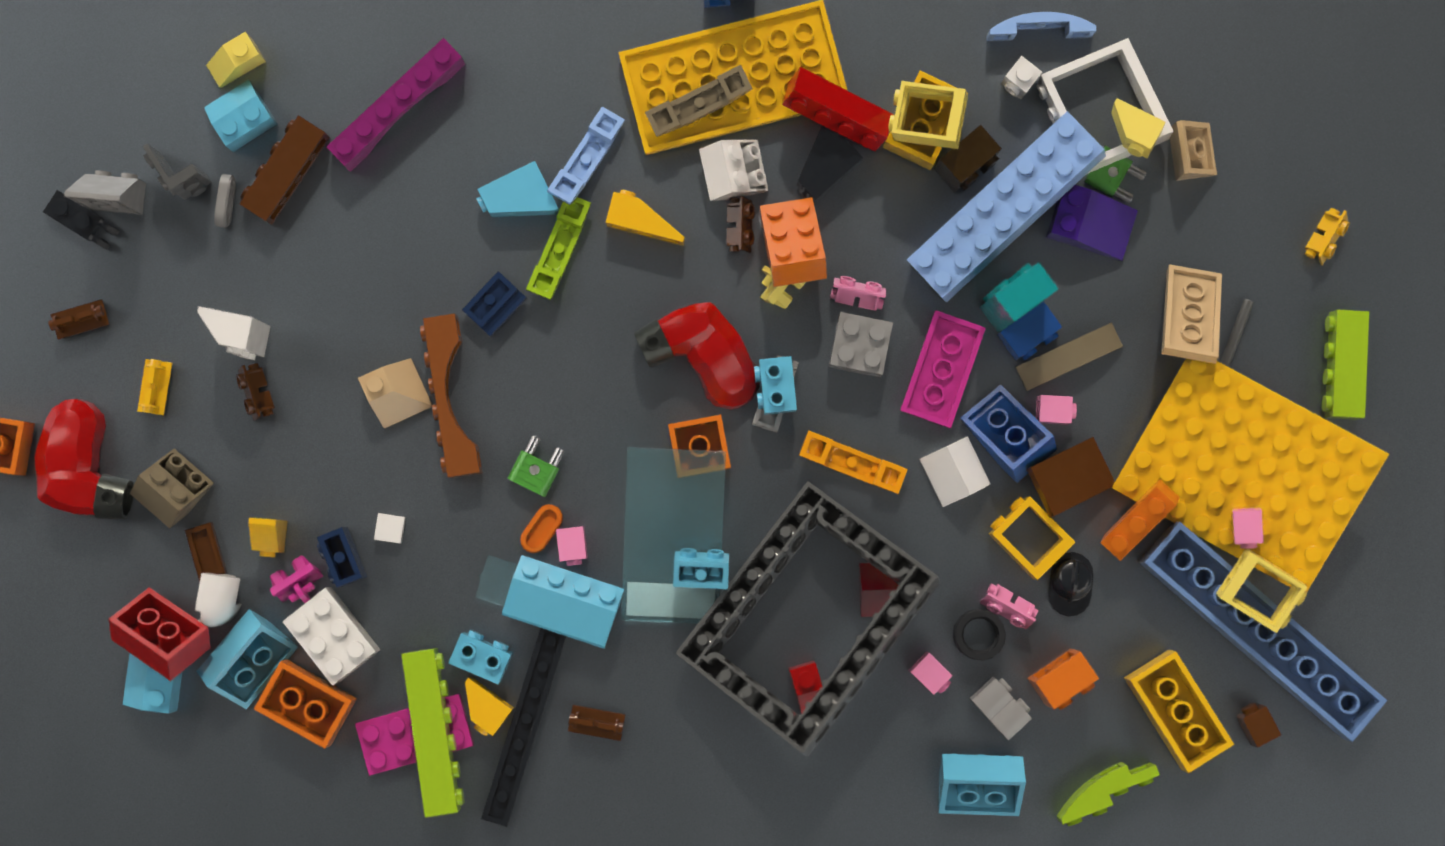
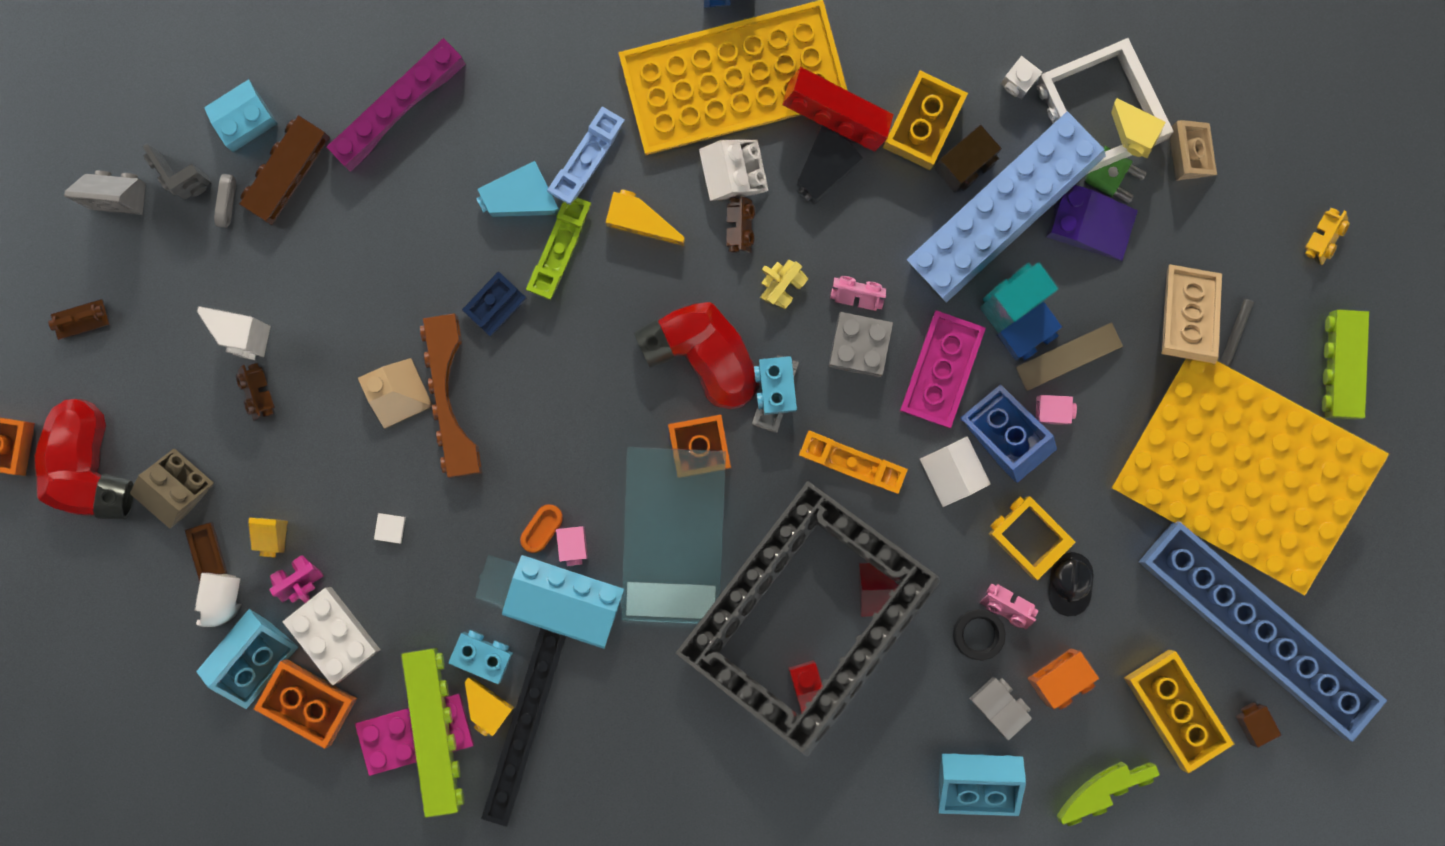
(78, 219): black hinge -> none
(150, 690): medium azure slope -> none
(154, 386): yellow hinge -> none
(159, 634): red brick -> none
(235, 59): light yellow slope -> none
(341, 557): dark blue brick -> none
(534, 472): bright green piece -> none
(596, 722): reddish brown hinge -> none
(699, 102): dark tan slope -> none
(701, 569): medium azure brick -> none
(793, 242): orange brick -> none
(926, 91): light yellow window -> none
(931, 674): bright pink brick -> none
(1071, 477): reddish brown tile -> none
(1074, 26): light blue slope -> none
(1140, 520): orange brick -> none
(1238, 575): light yellow window -> none
(1247, 527): bright pink brick -> none

